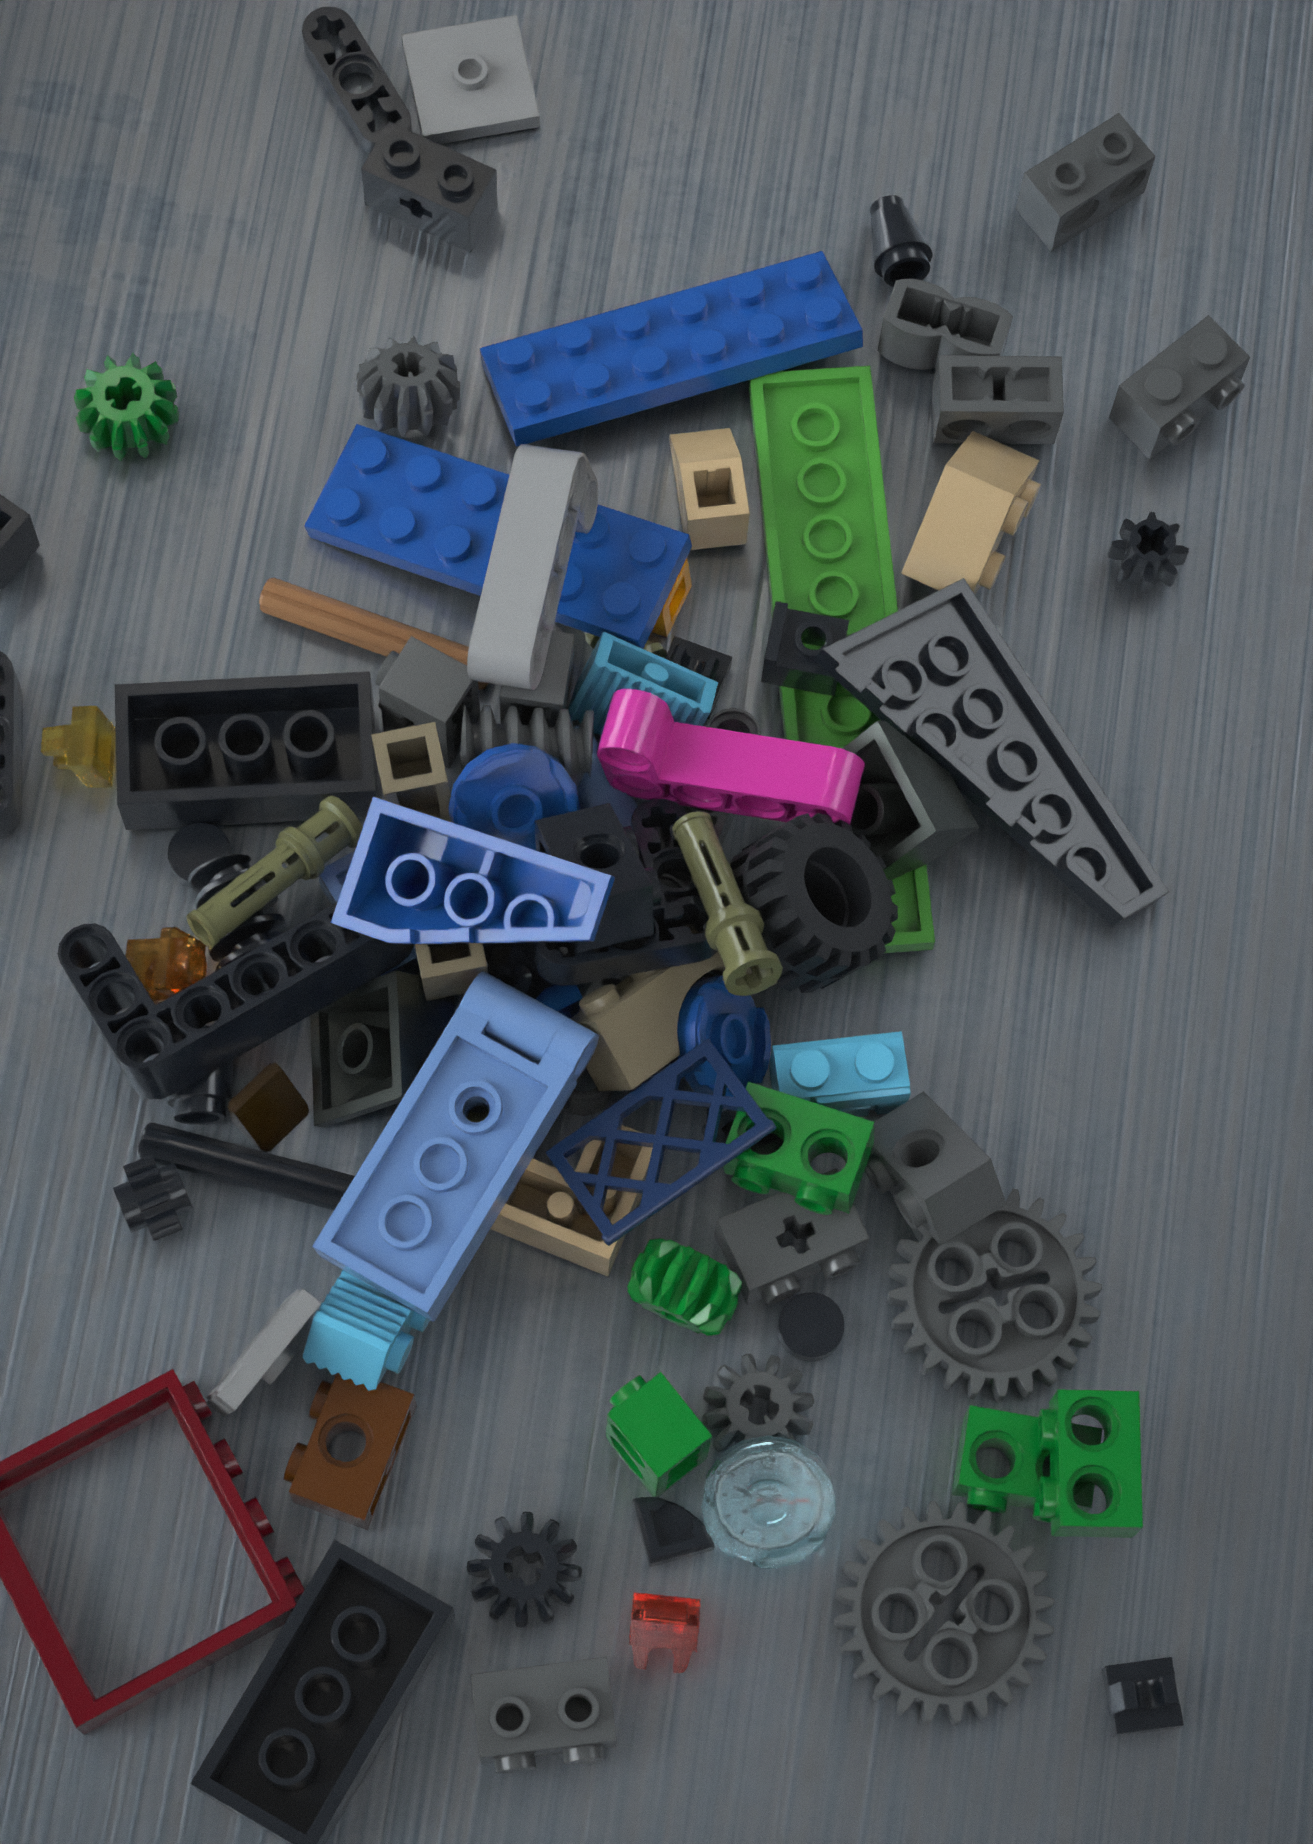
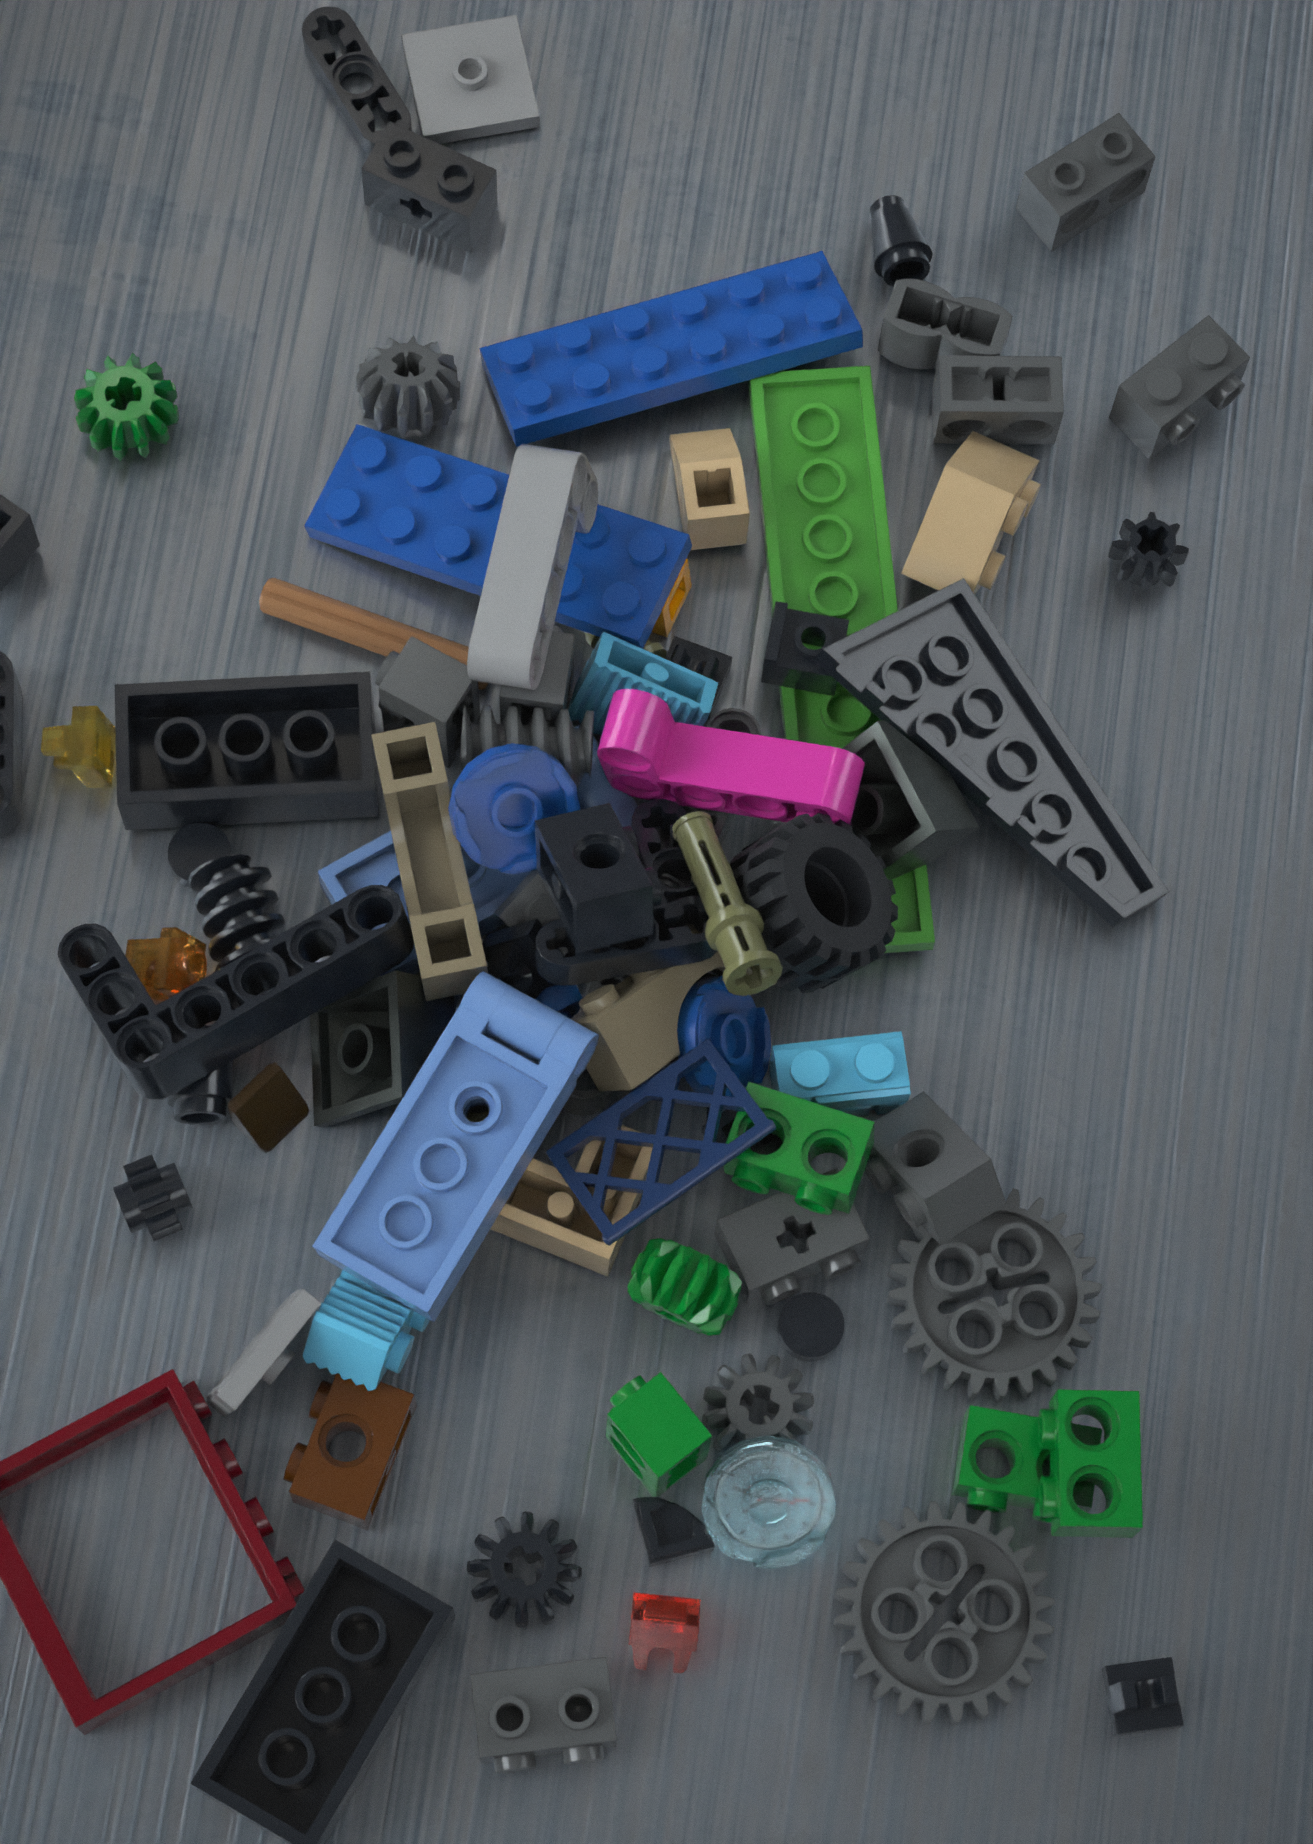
(244, 1166): black axle -> none
(303, 860): olive pin -> none
(452, 884): blue wedge -> none

